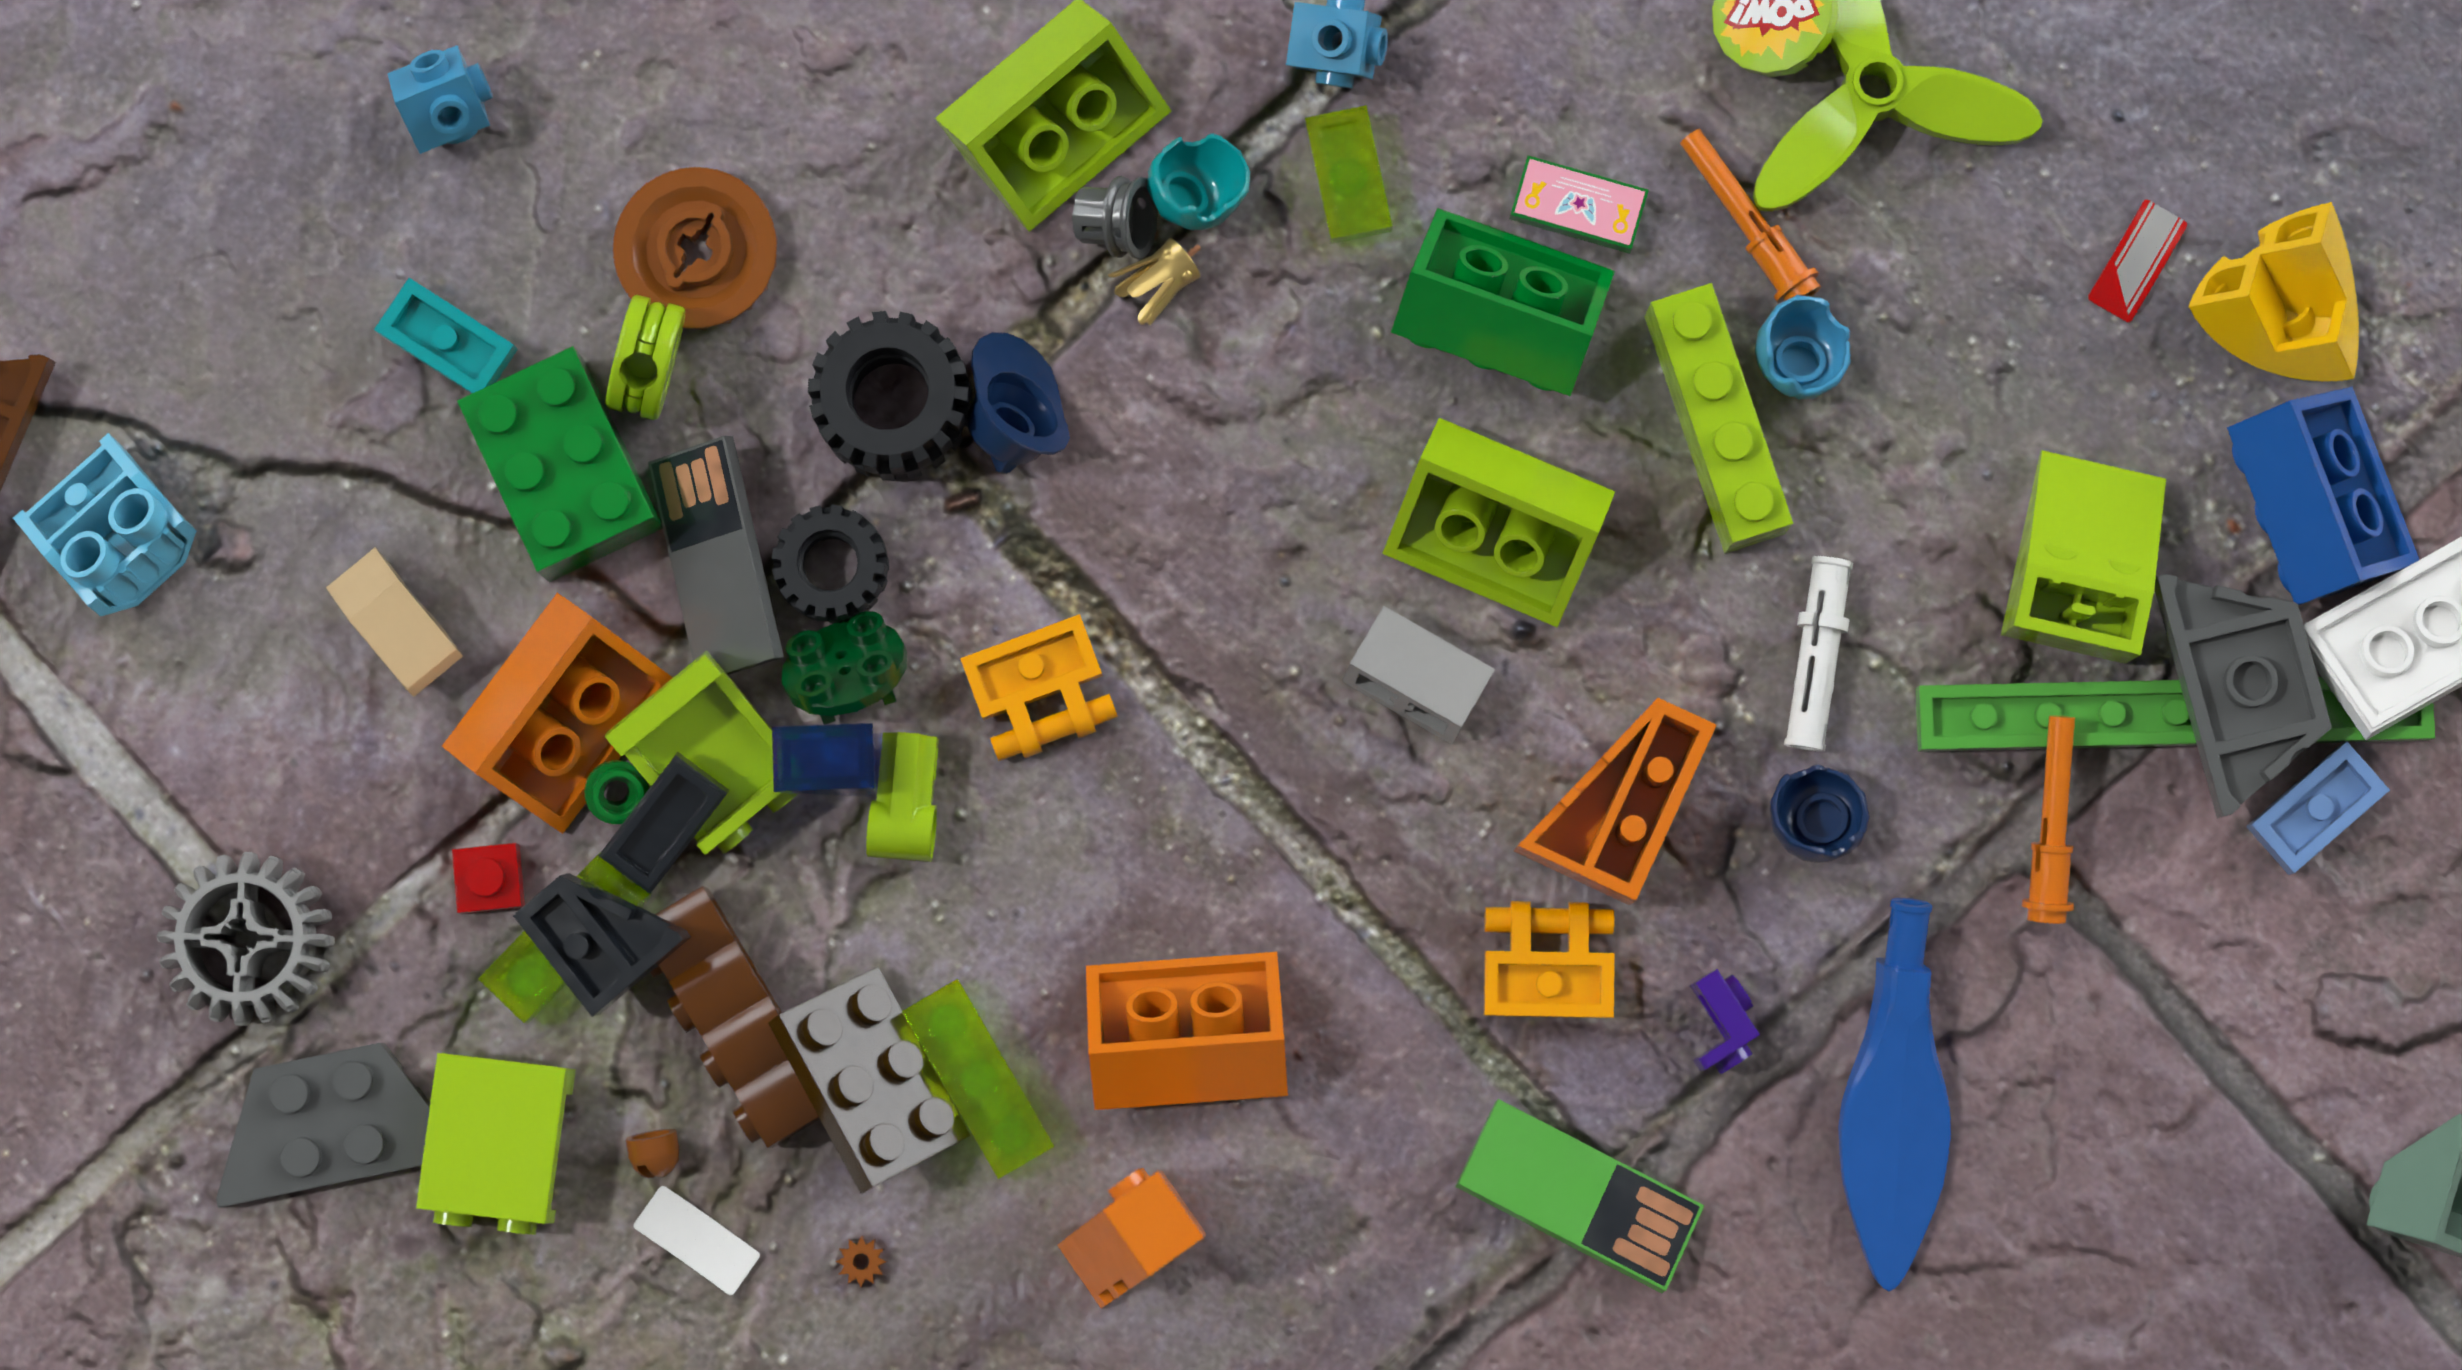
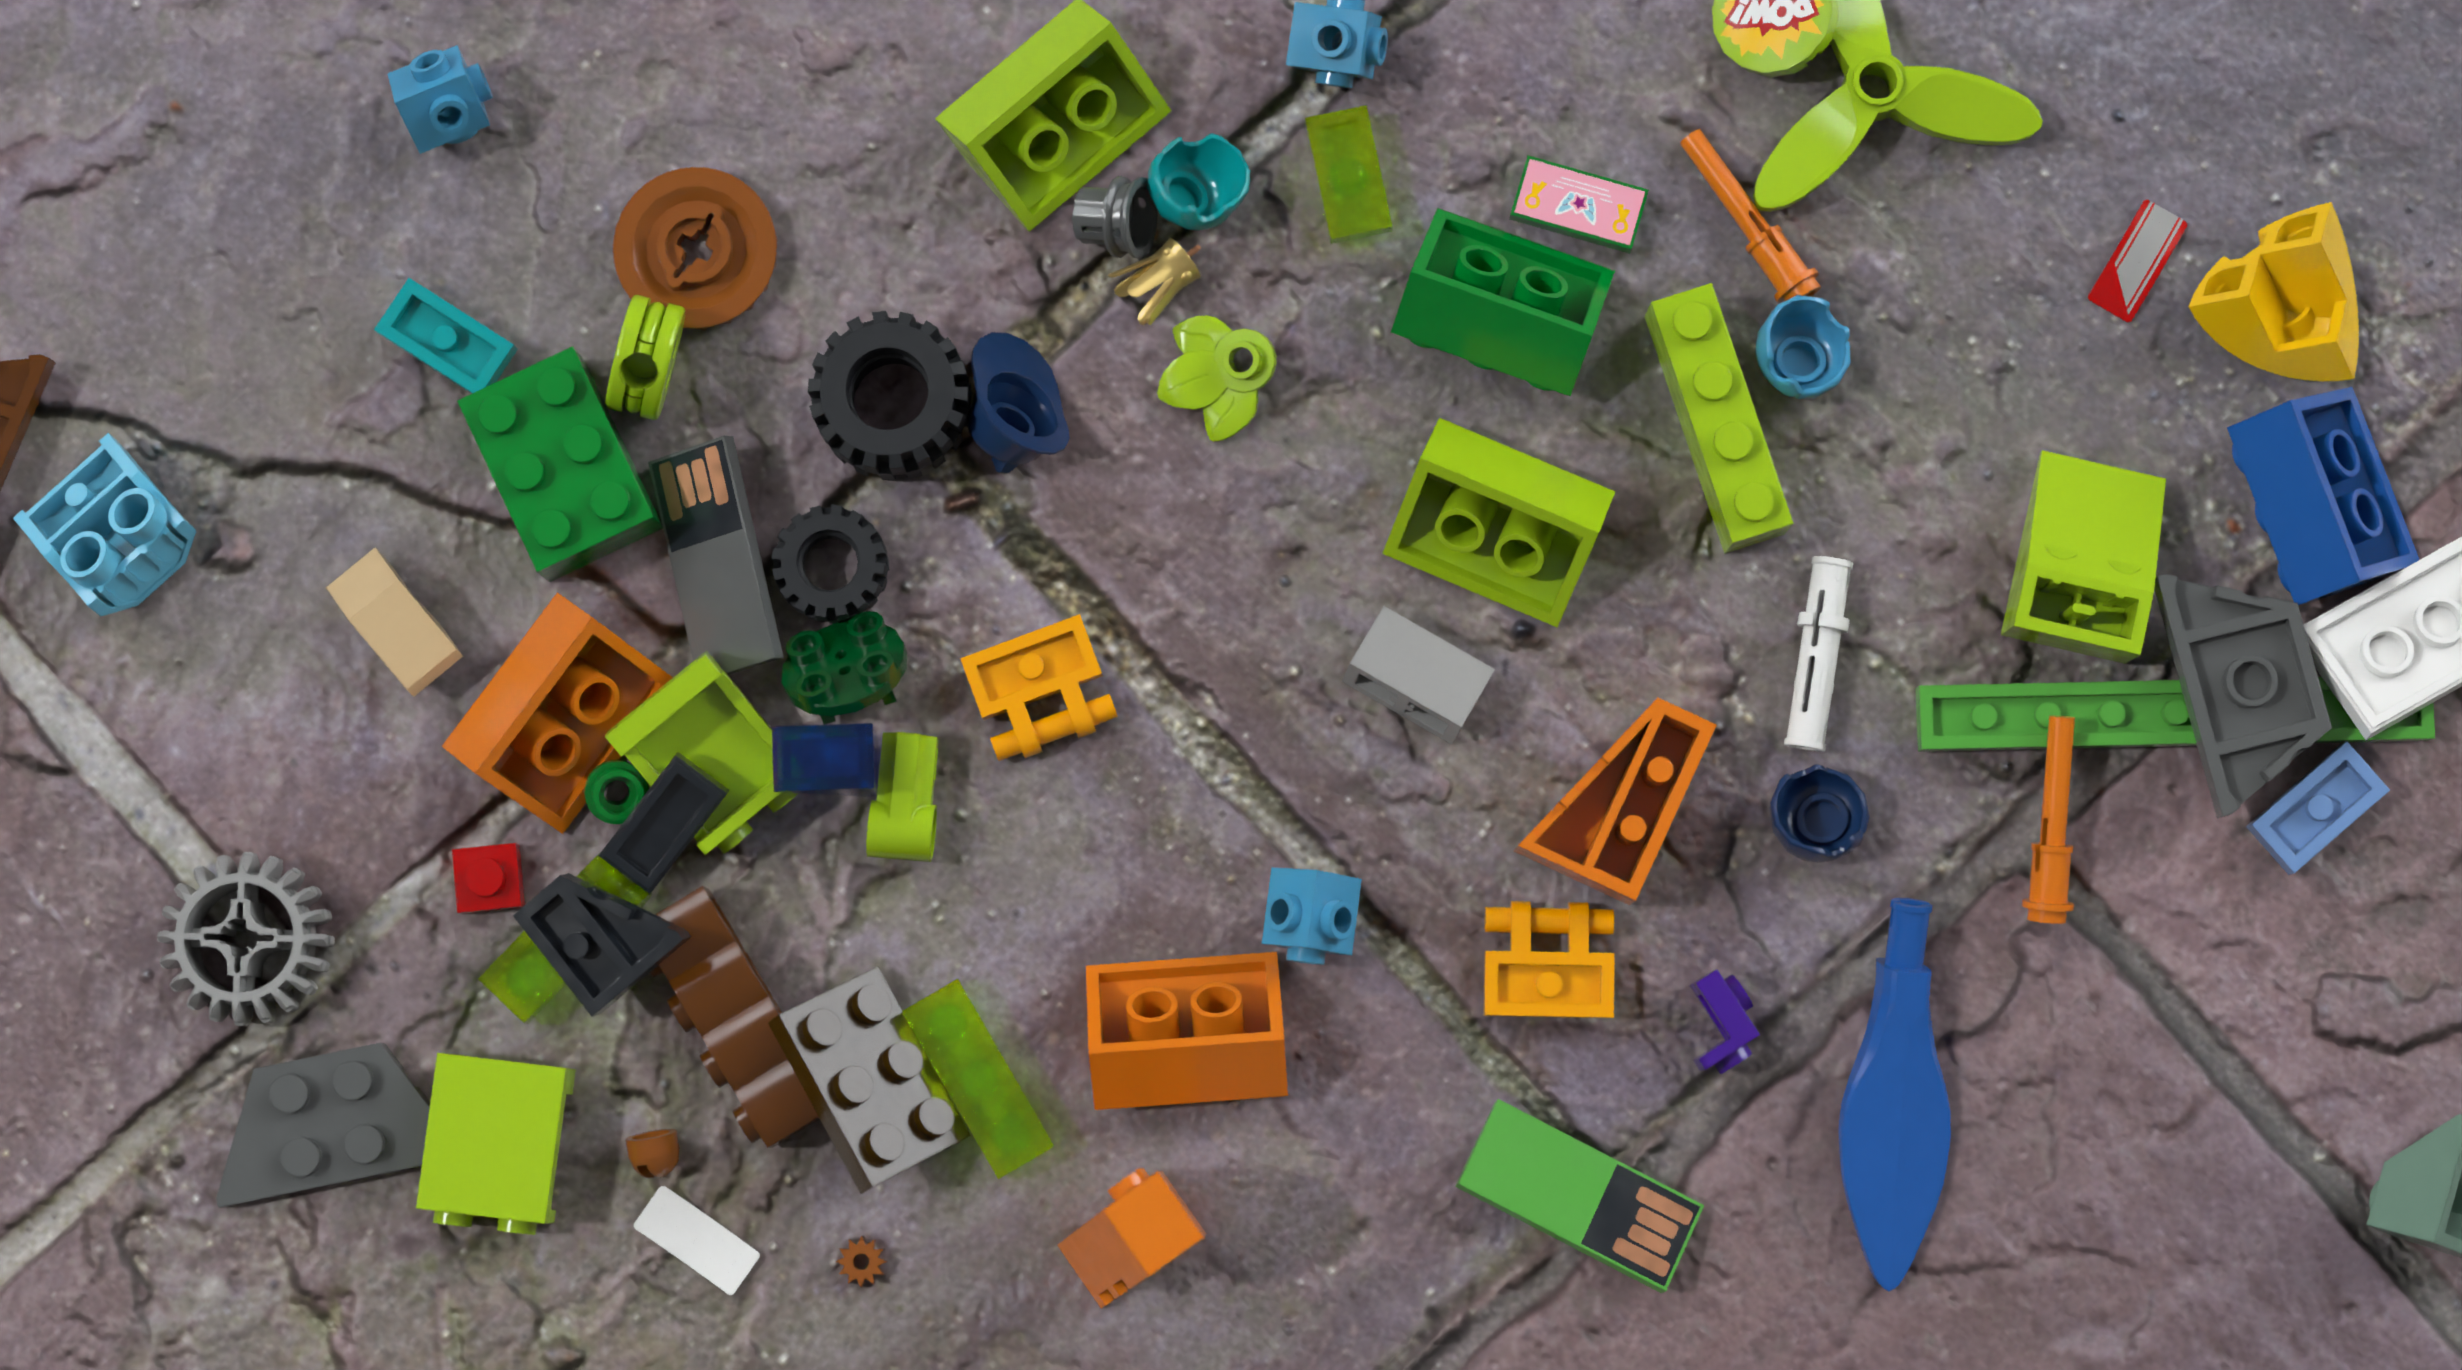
(1209, 379): none -> lime plate
(1311, 913): none -> dark azure brick

